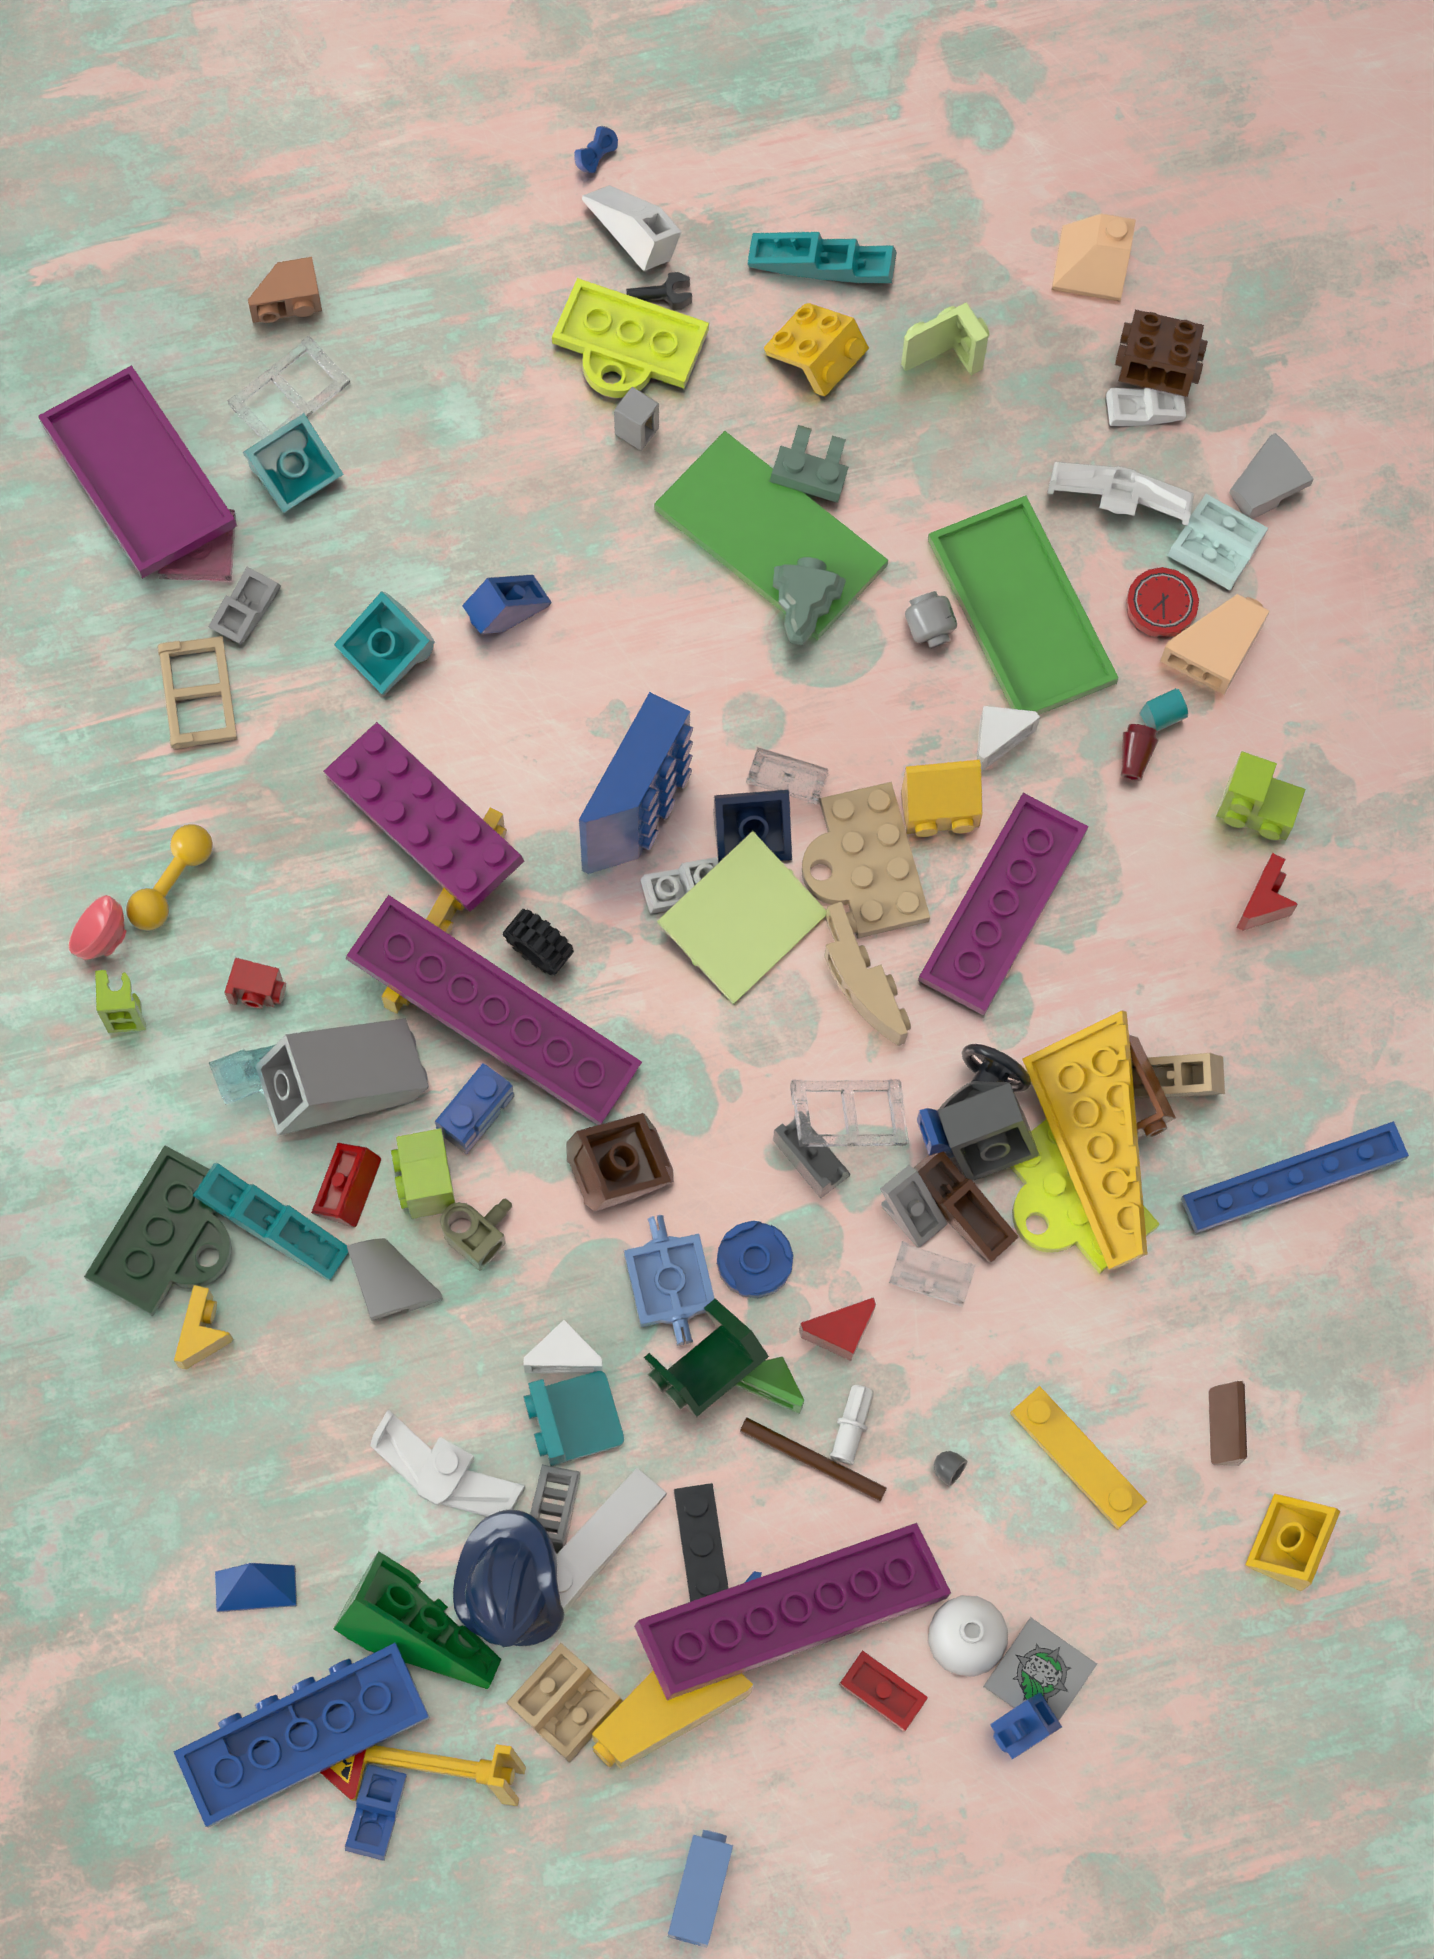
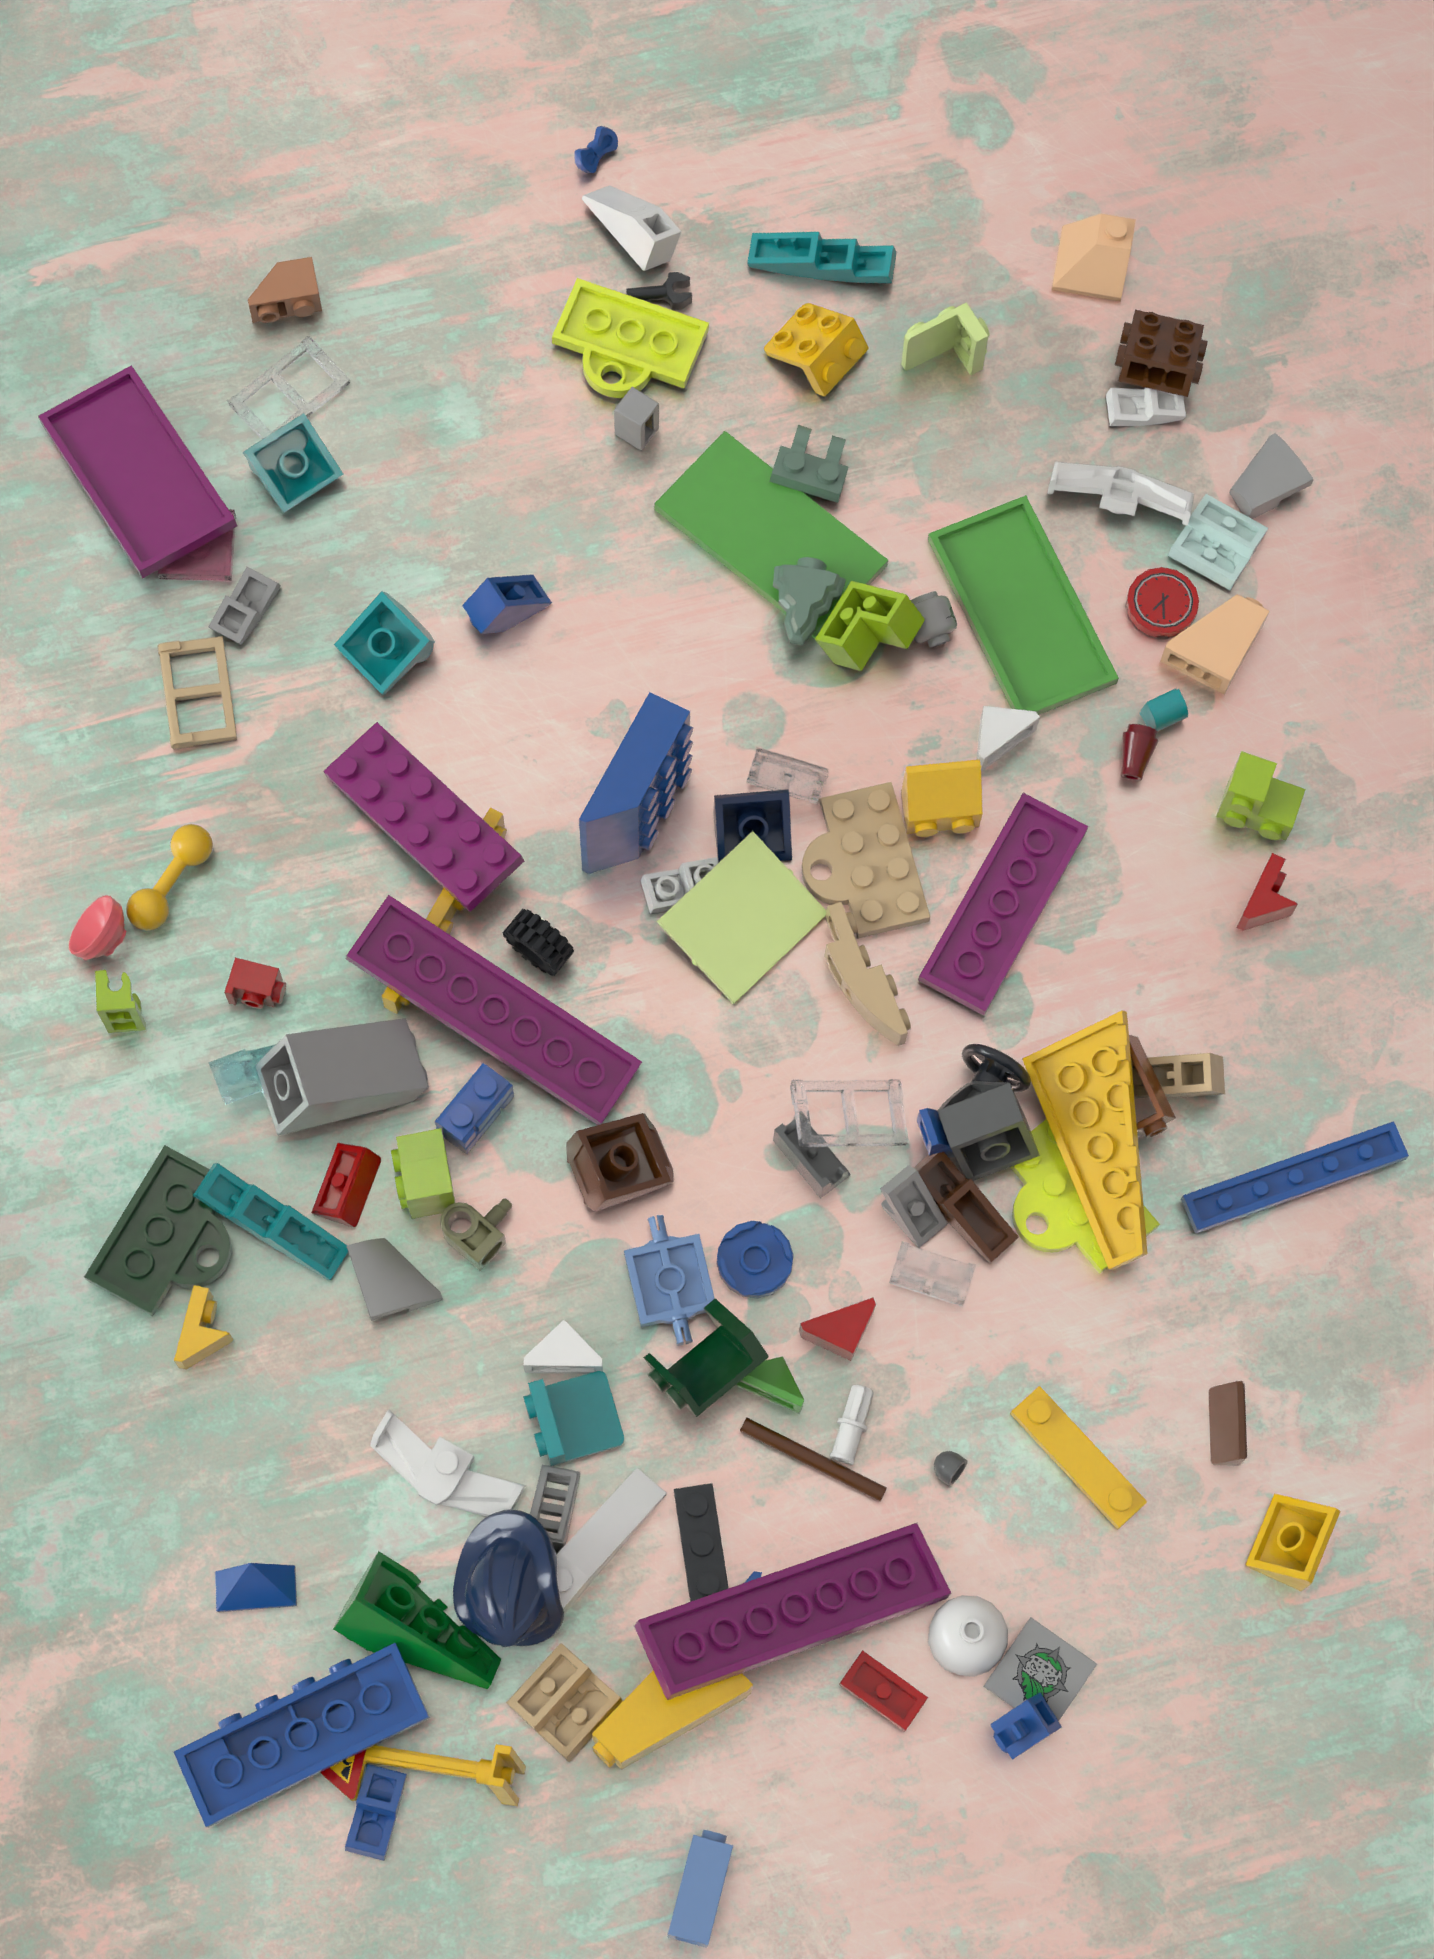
(863, 620): none -> lime brick

